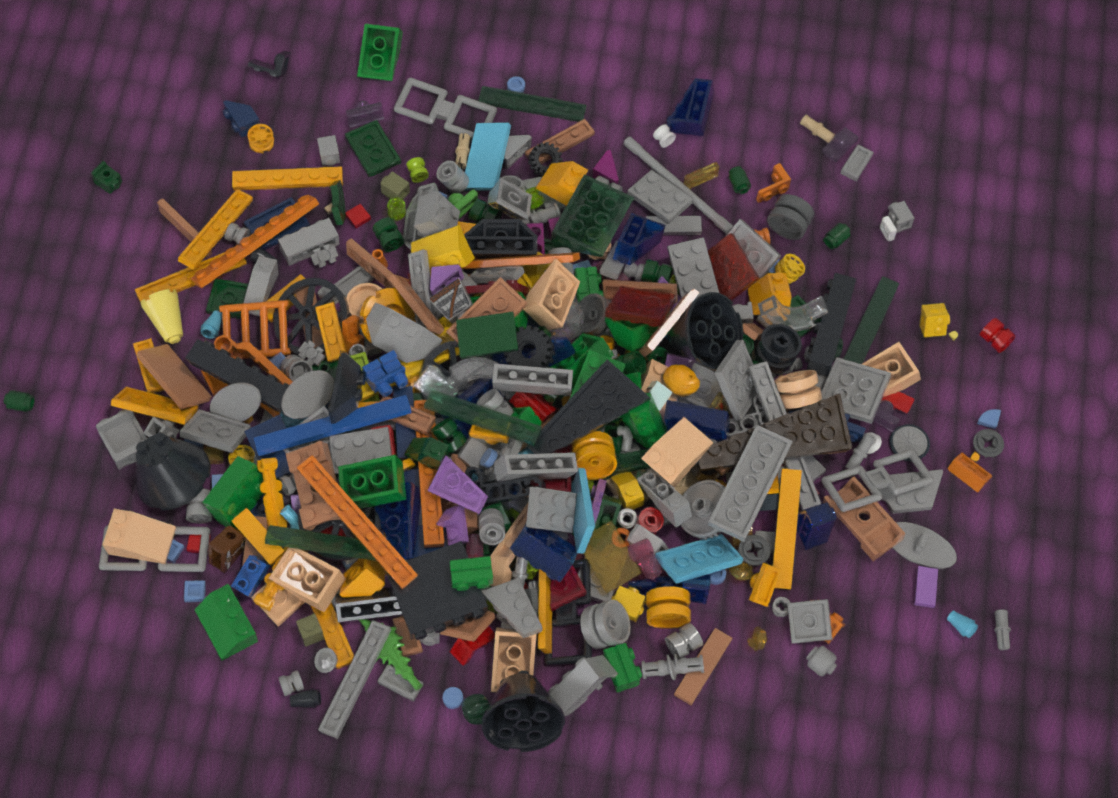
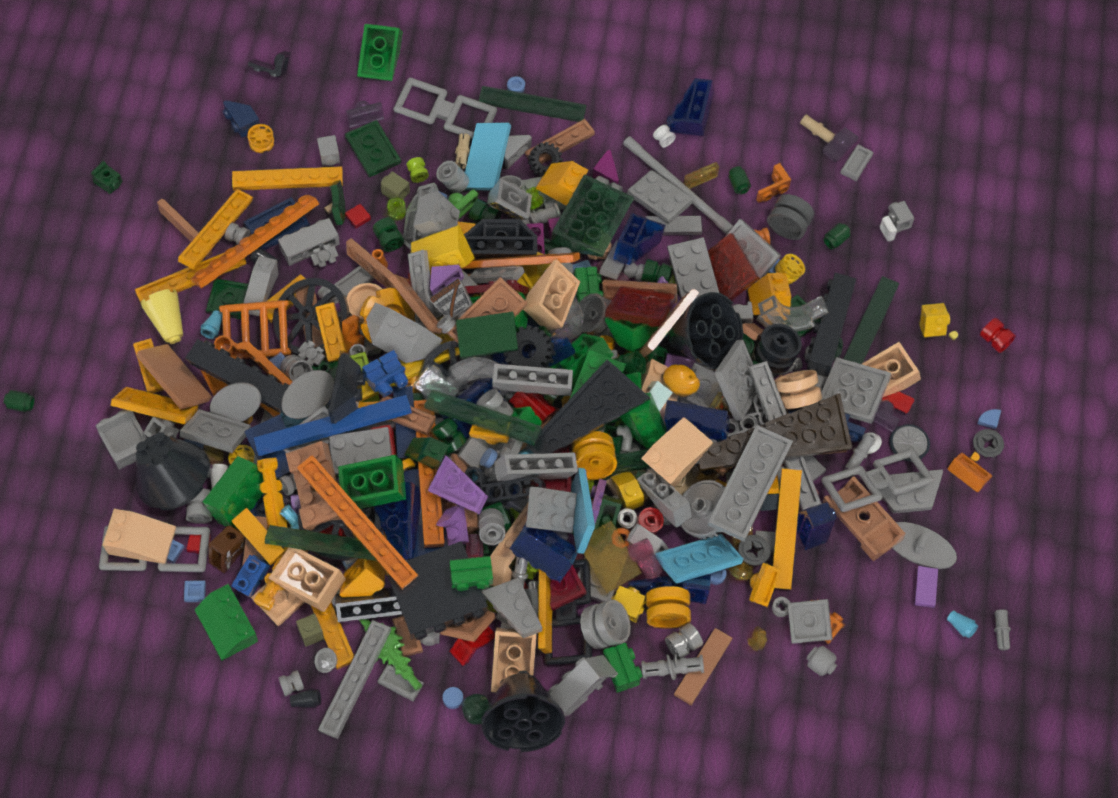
(217, 472): none -> white cone
(446, 324): none -> light grey bush

